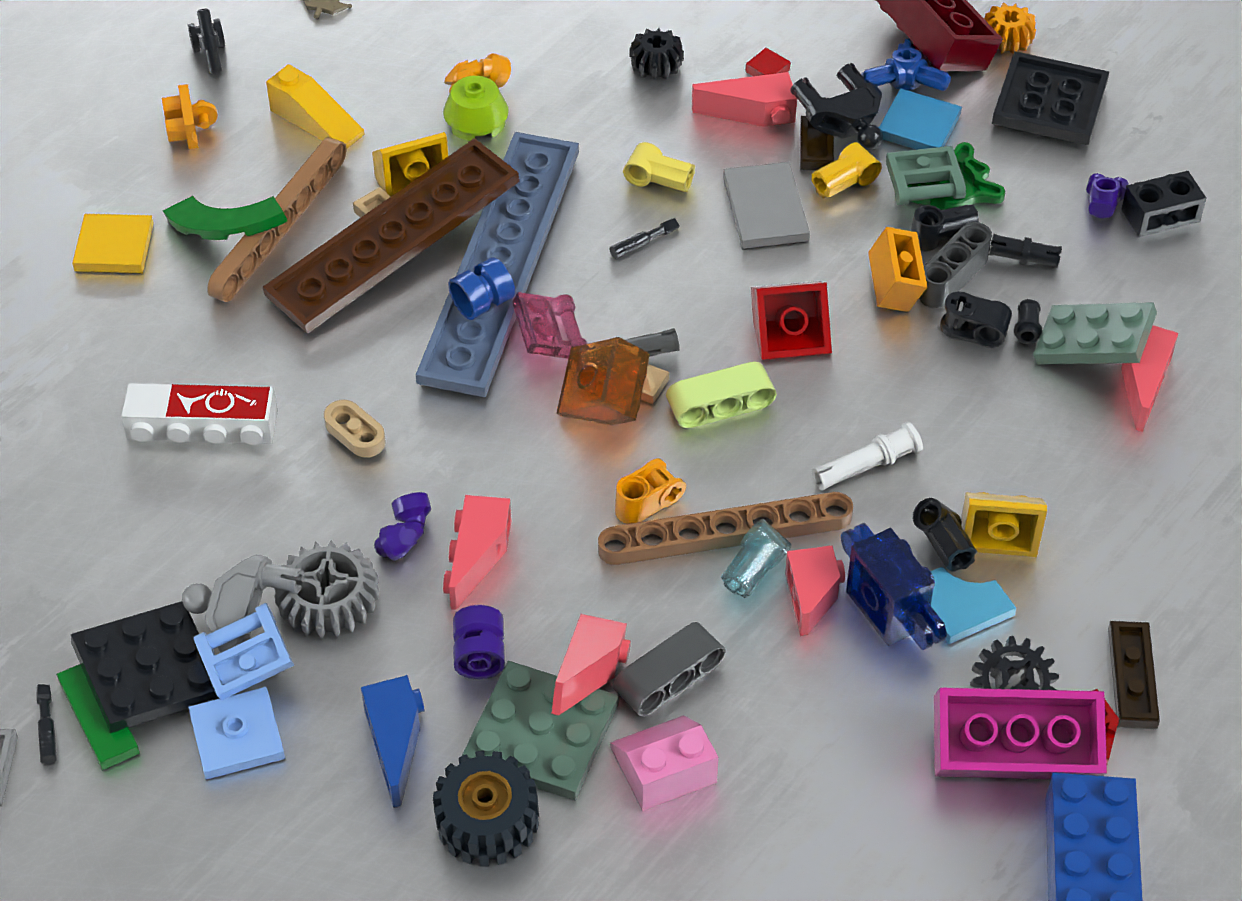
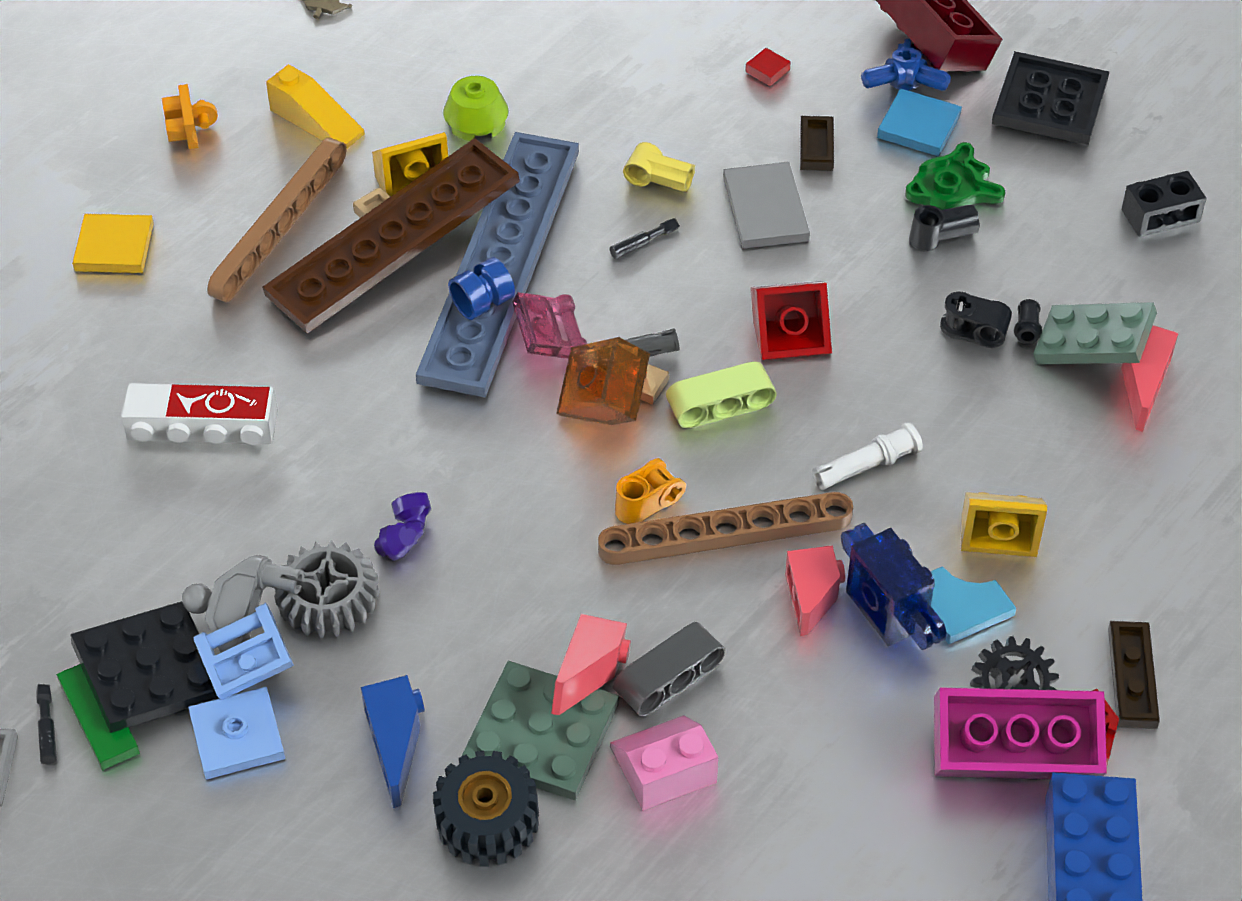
(207, 37): black piece -> none
(218, 223): green tile -> none
(361, 432): tan plate -> none
(478, 642): dark purple wheel -> none
(480, 544): coral slope -> none
(493, 67): light orange arm -> none
(656, 53): black gear -> none
(749, 100): coral slope -> none
(761, 551): clear light blue piece -> none
(844, 113): black connector -> none
(852, 166): yellow piece -> none
(897, 269): light orange brick -> none
(923, 167): sand green plate -> none
(945, 533): black piece -> none
(956, 263): dark grey beam -> none
(1013, 25): light orange gear -> none
(1025, 250): black pin -> none
(1105, 194): dark purple plate -> none

